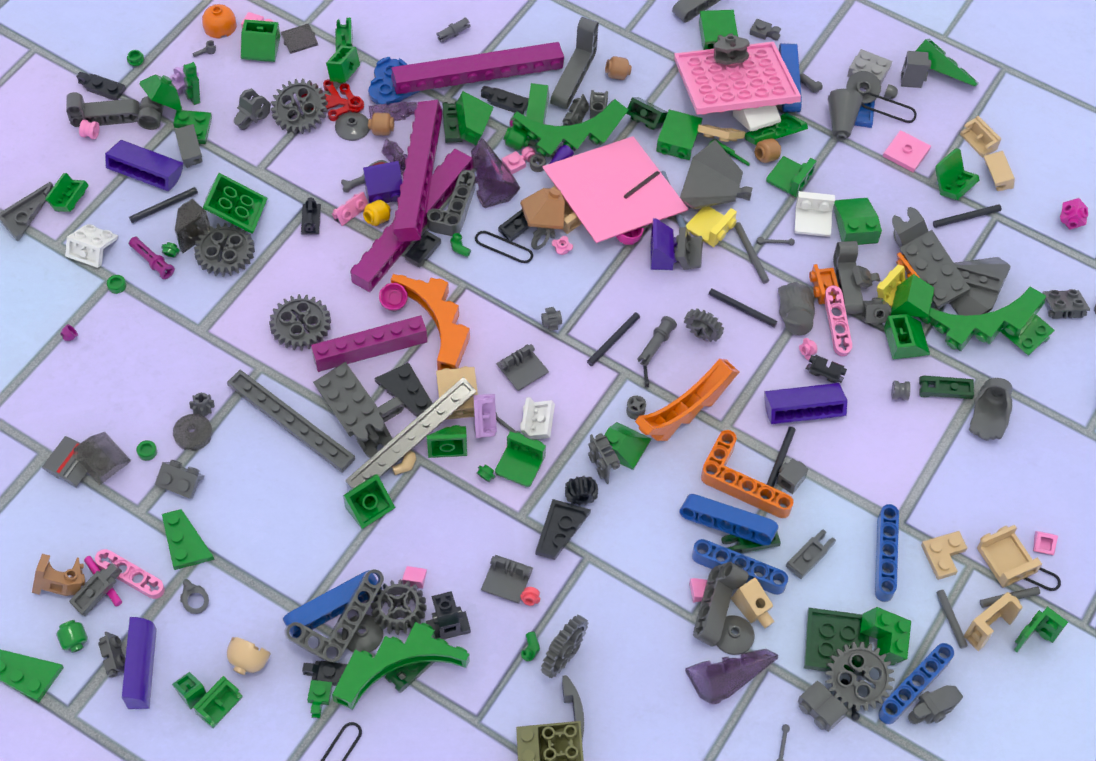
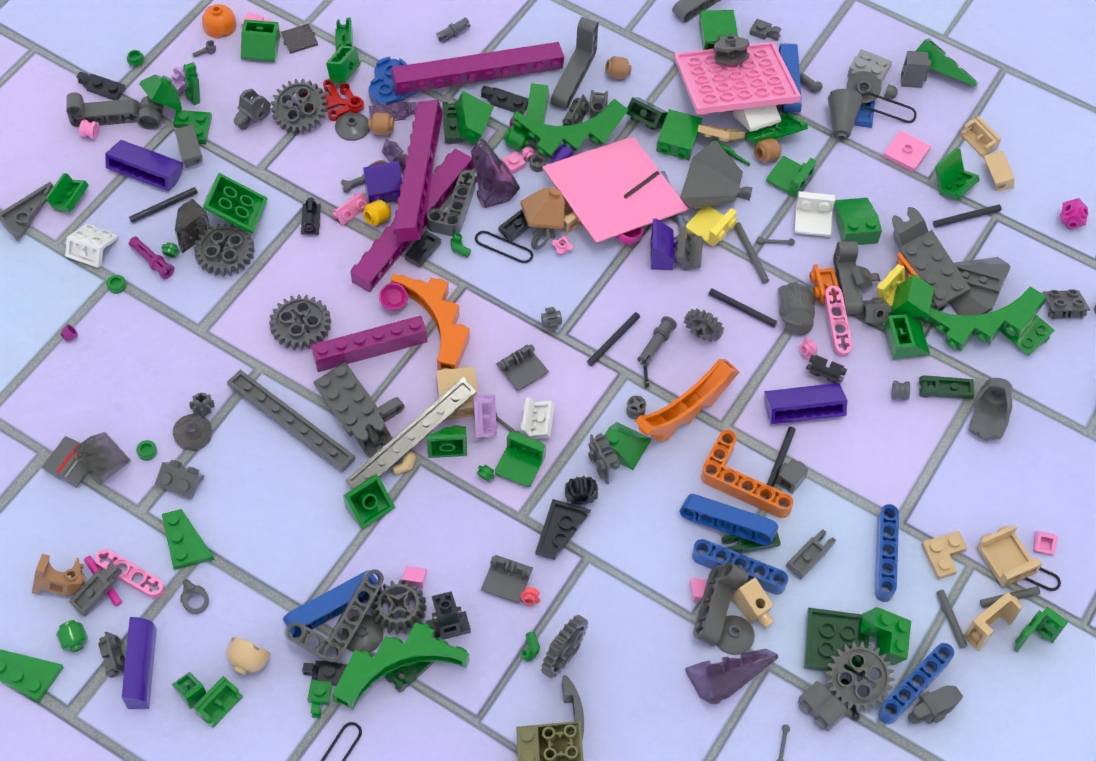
(406, 386): black wing -> none

